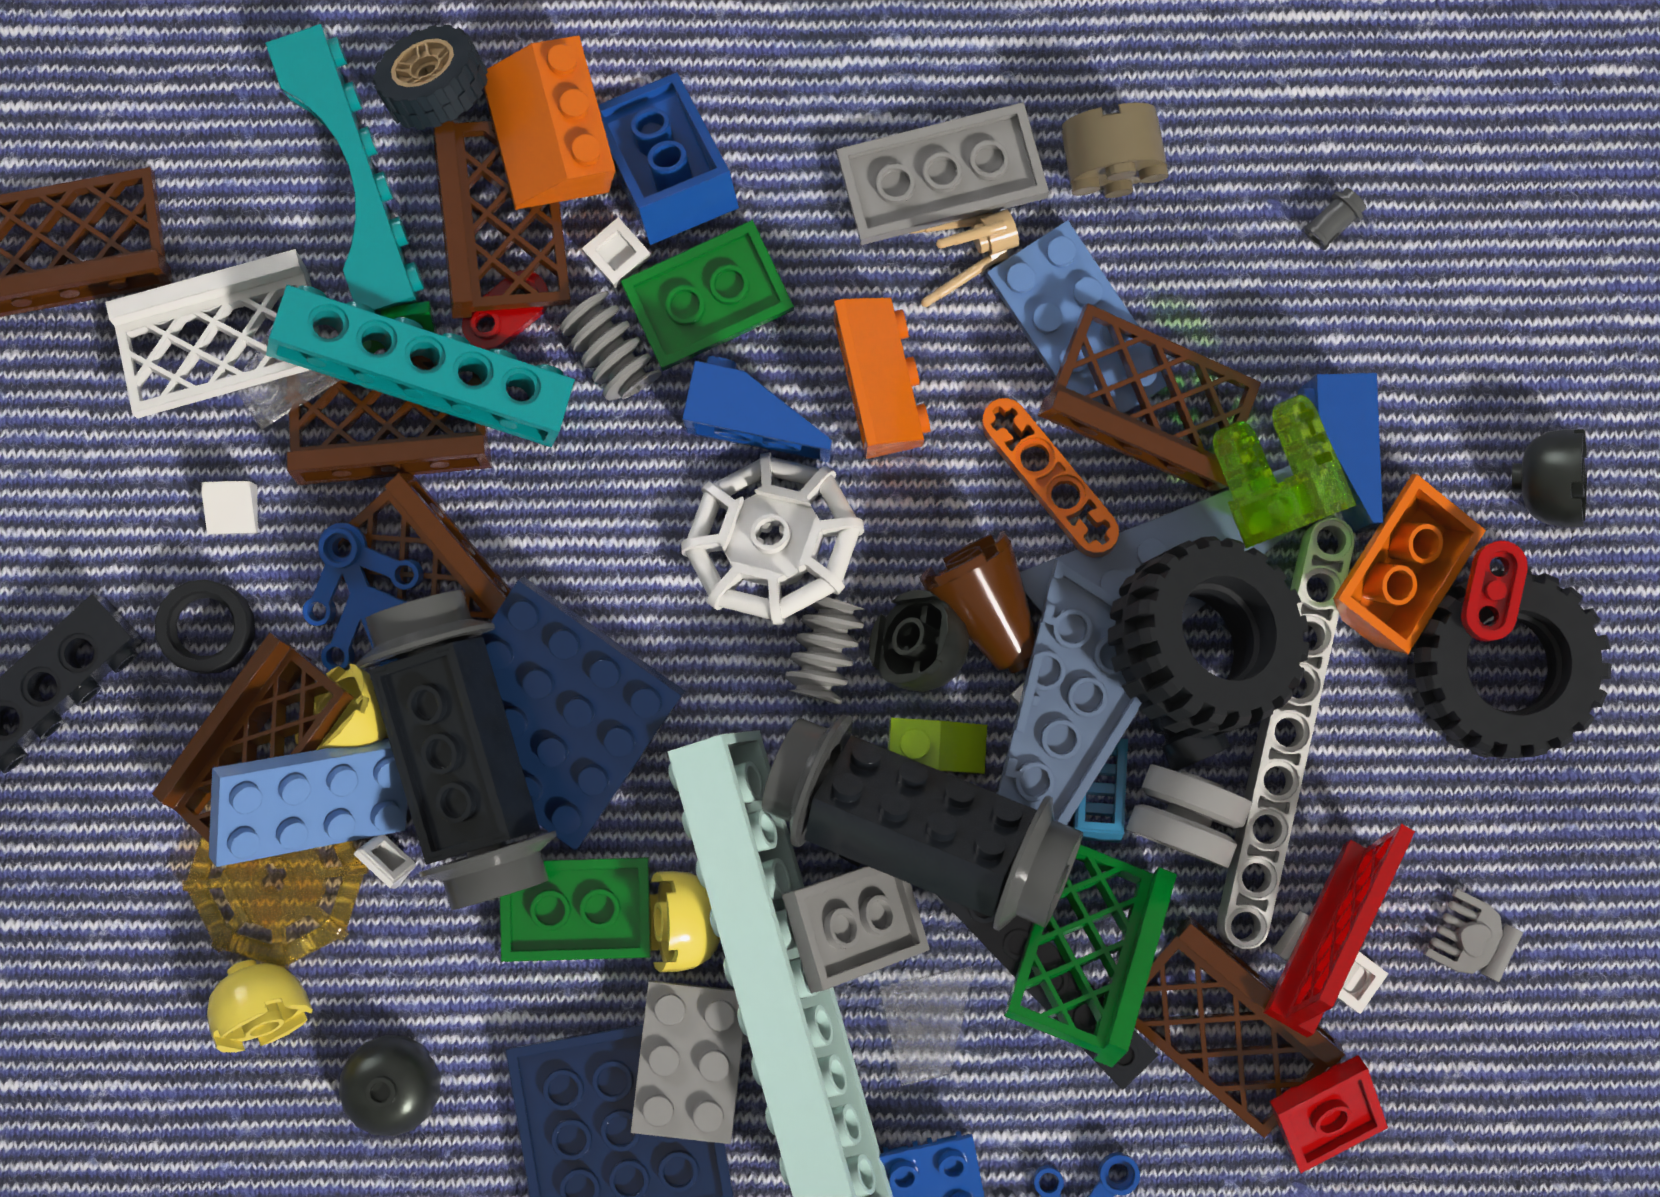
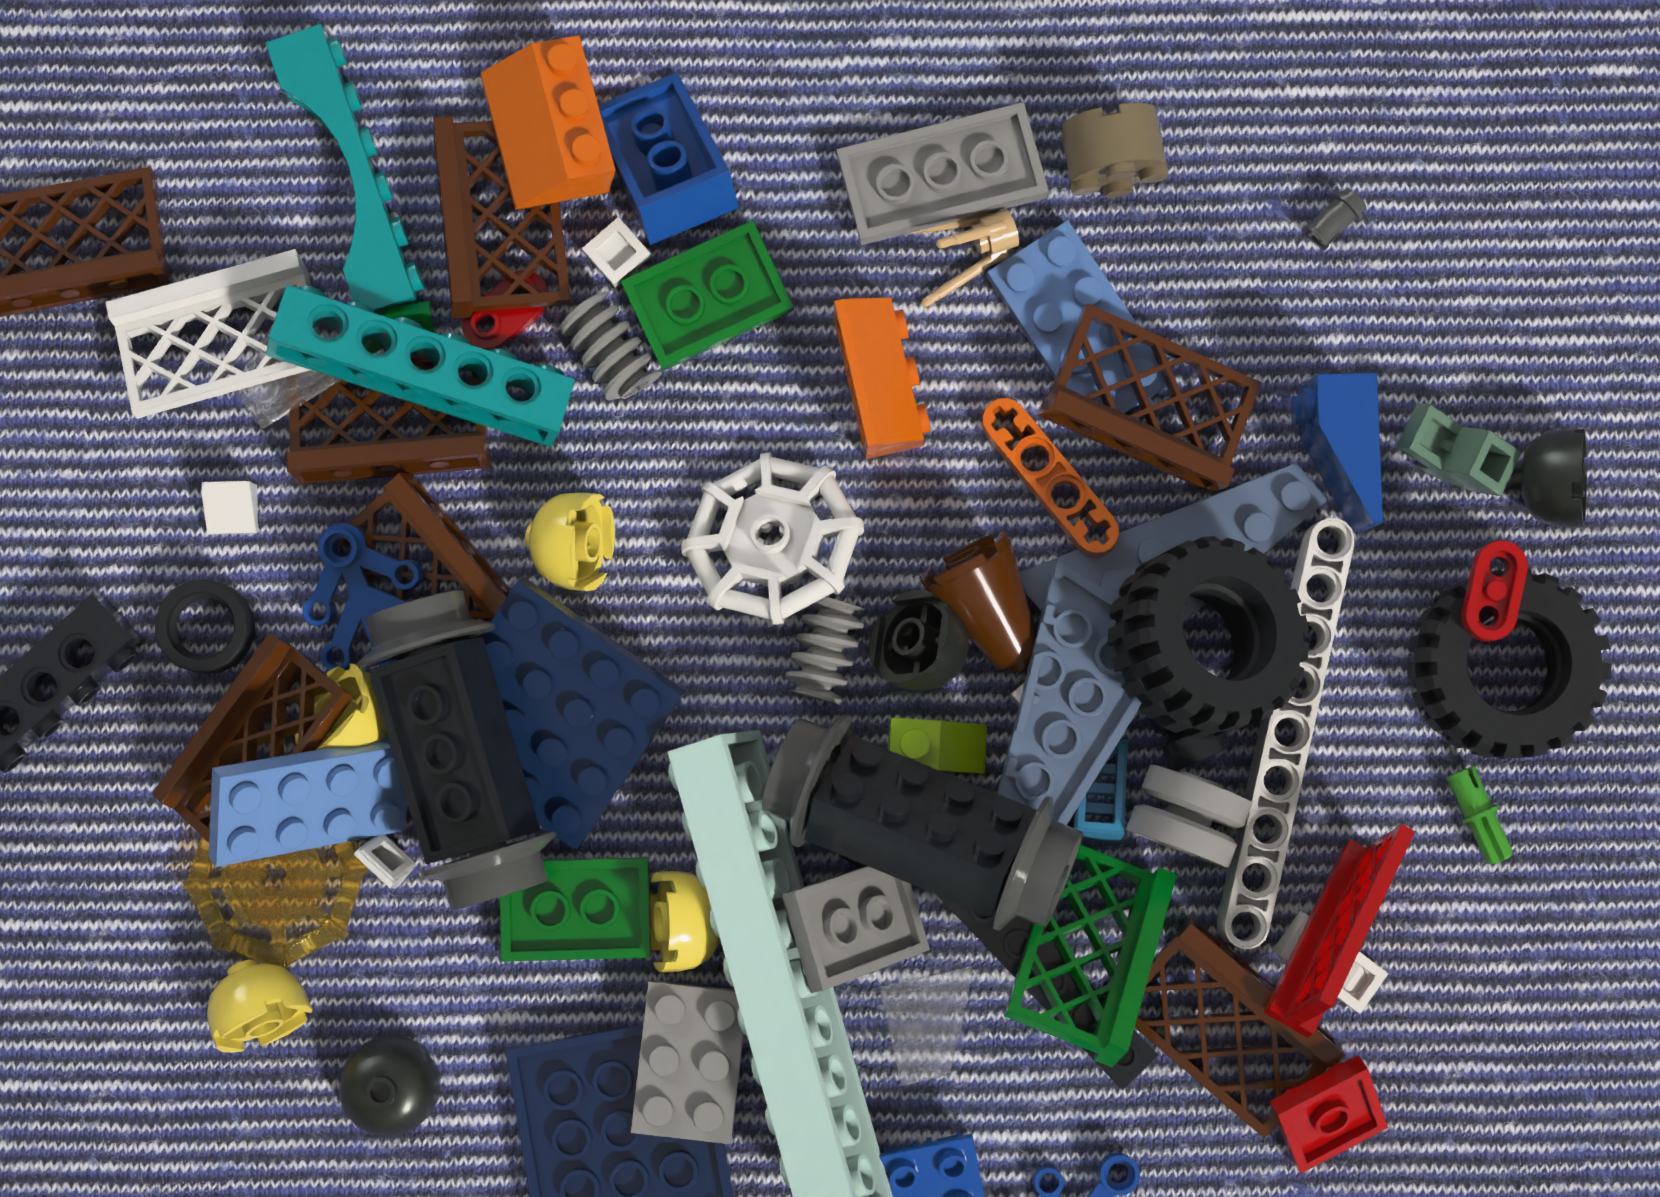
(430, 77): black wheel -> none
(571, 539): none -> light yellow cylinder
(740, 410): blue slope -> none
(1272, 508): clear neon green brick -> none
(1407, 567): orange slope -> none
(1458, 454): none -> sand green brick
(1478, 941): light grey piece -> none
(1480, 814): none -> bright green axle

